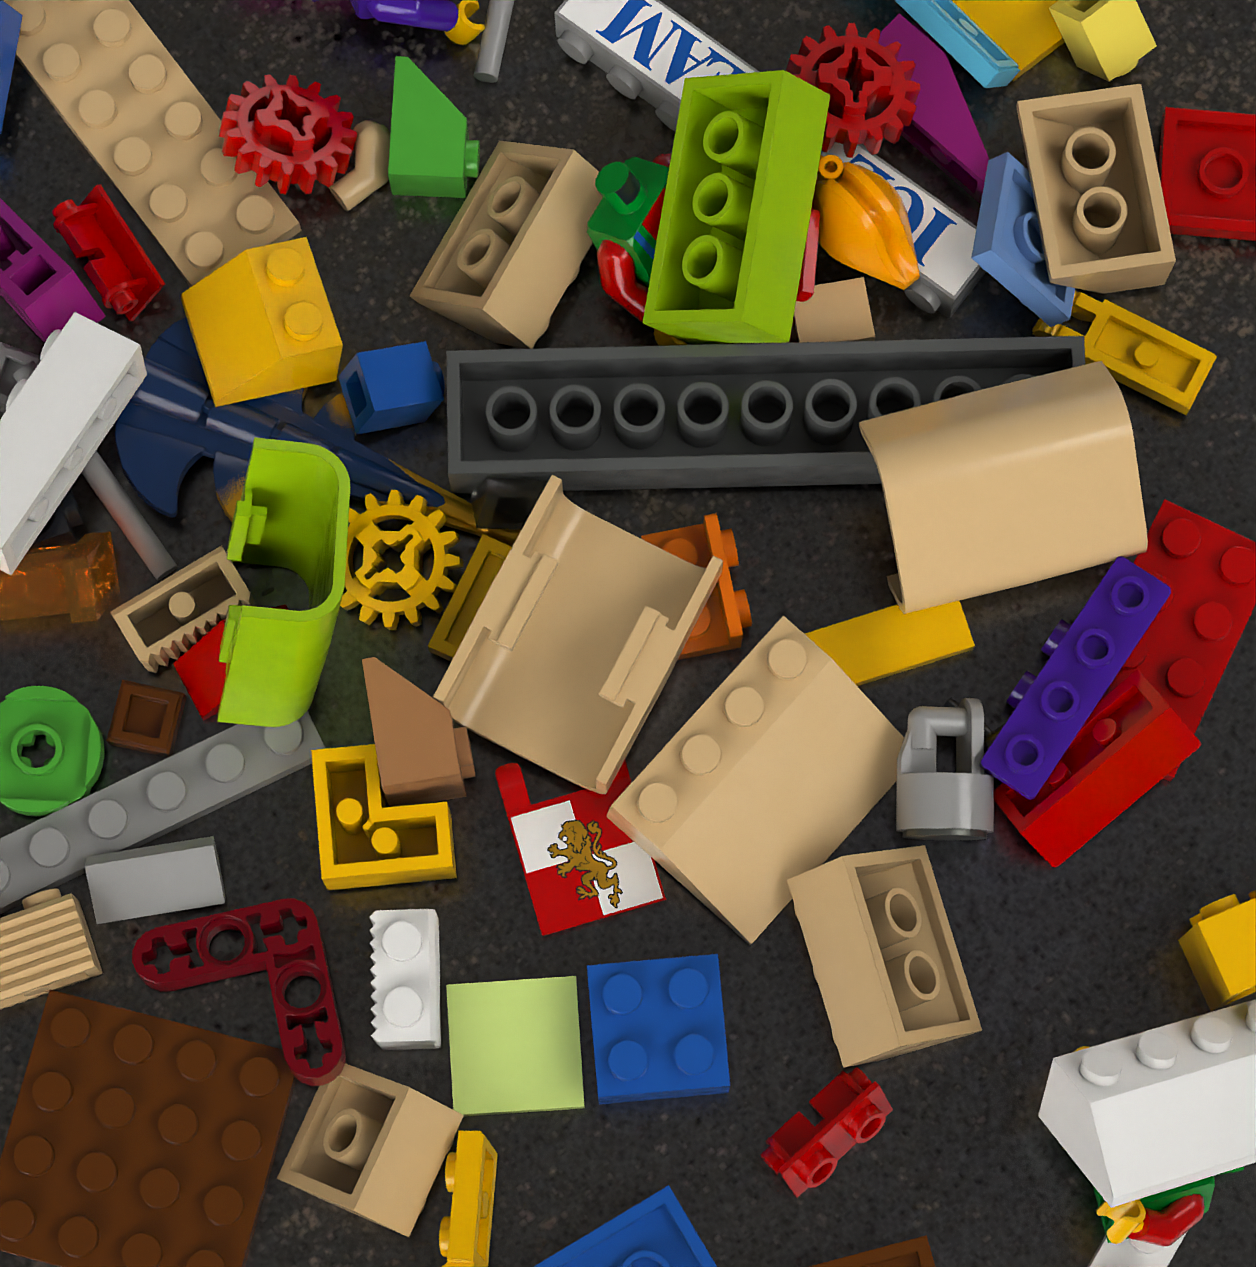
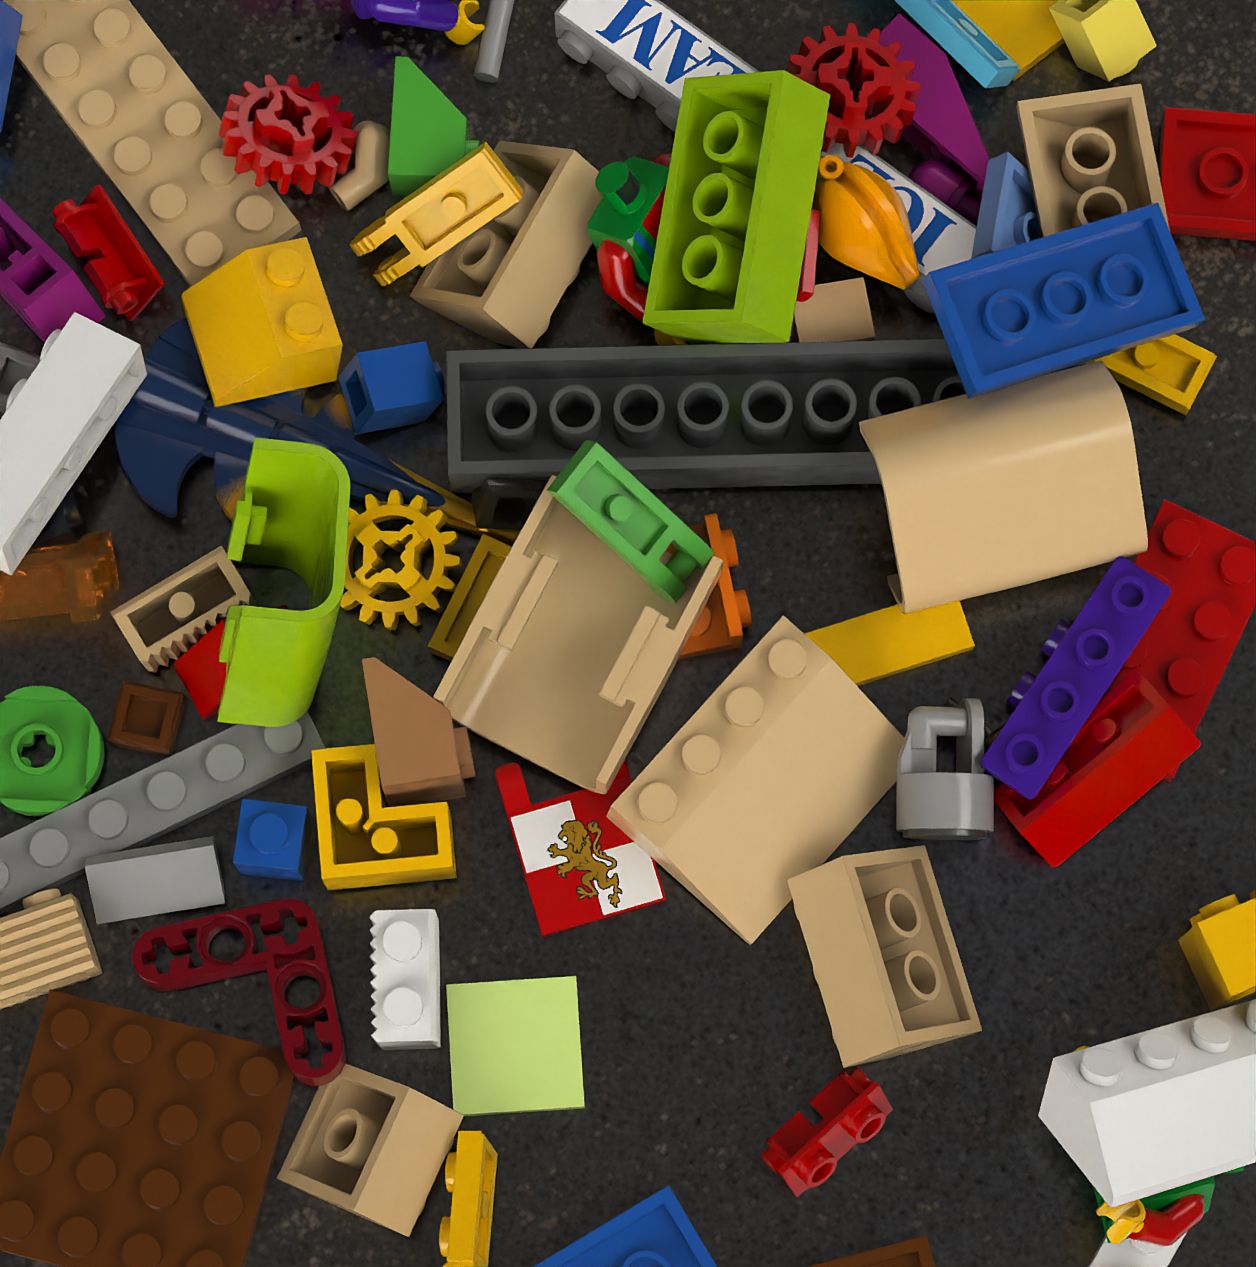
(121, 507): light grey bar -> none
(273, 840): none -> blue brick
(441, 213): none -> yellow hinge
(630, 520): none -> bright green plate
(658, 1029): blue brick -> none
(947, 187): none -> magenta cylinder
(1063, 300): none -> blue plate

